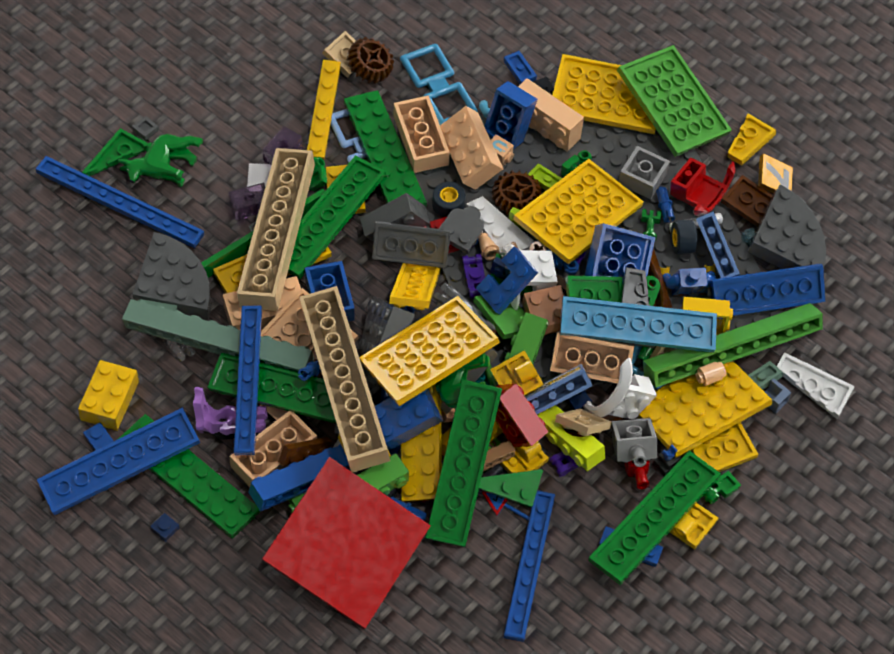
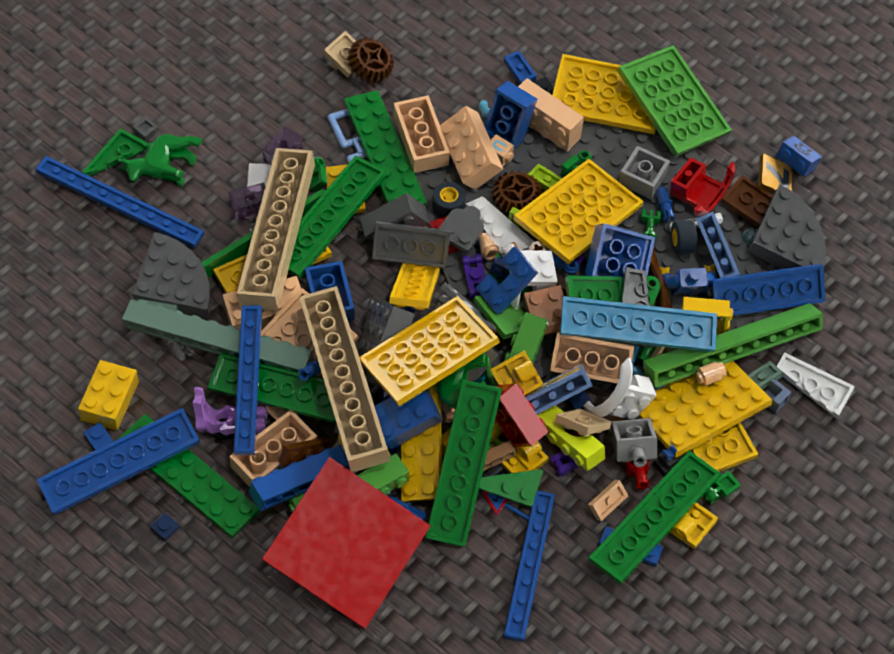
(324, 108): yellow plate -> none
(437, 83): dark azure bar -> none
(608, 500): none -> light nougat plate
(750, 139): yellow wing -> none
(798, 156): none -> blue brick

